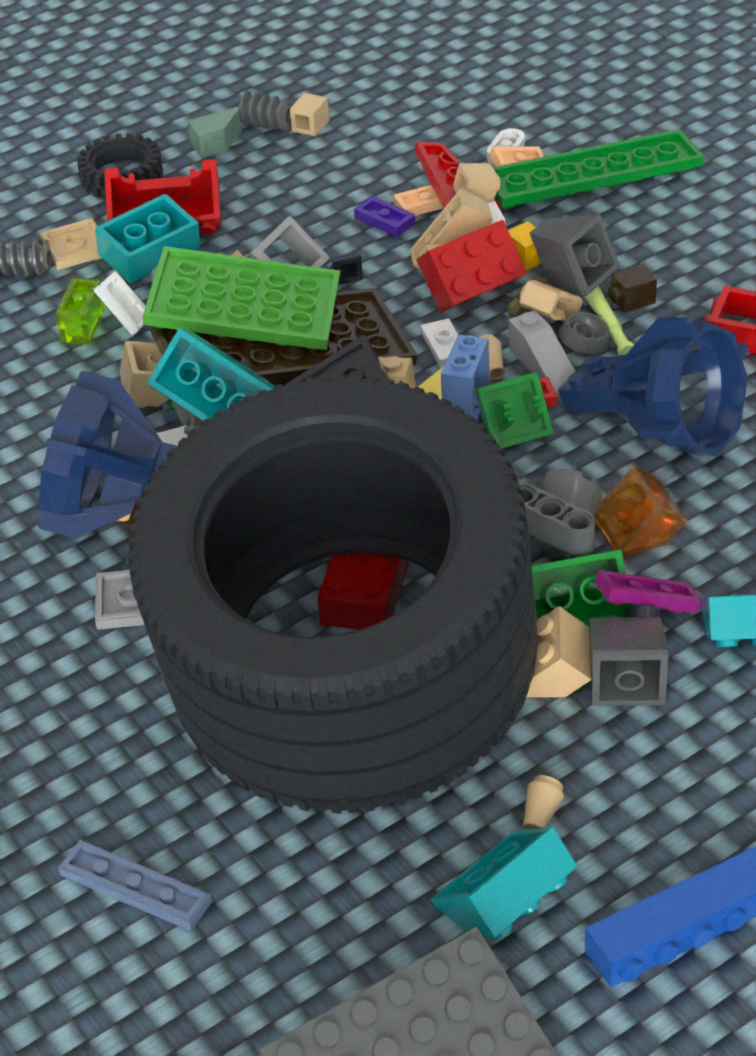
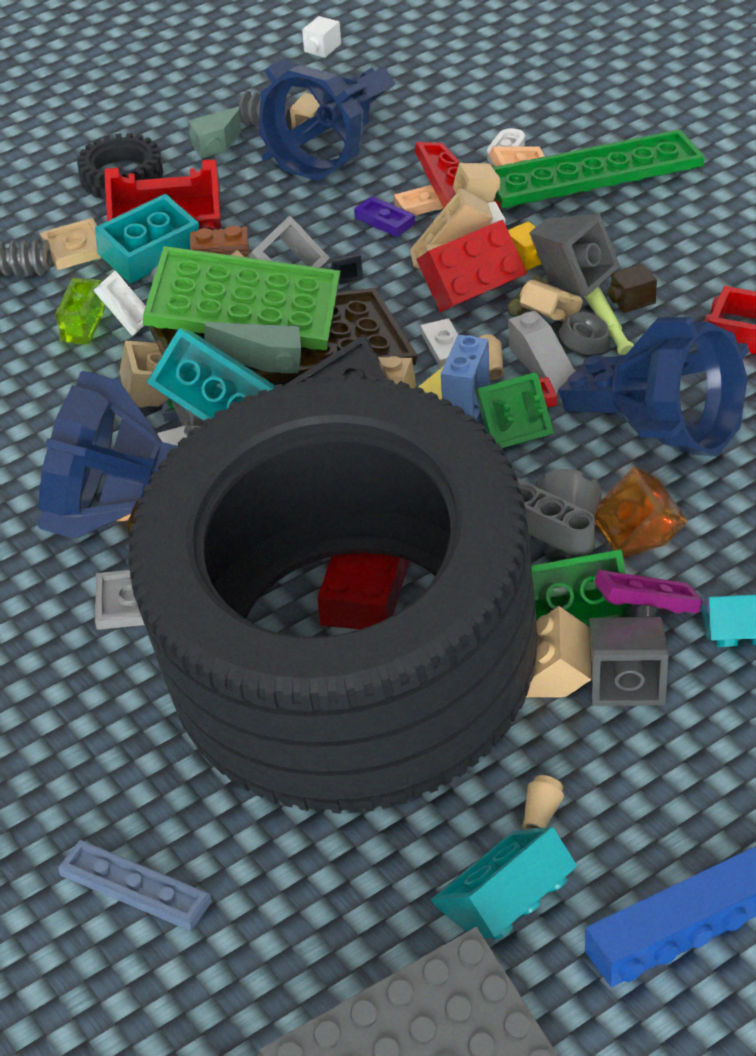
(221, 241): none -> dark orange brick
(258, 346): none -> sand green slope
(321, 36): none -> white brick
(342, 106): none -> dark blue plate

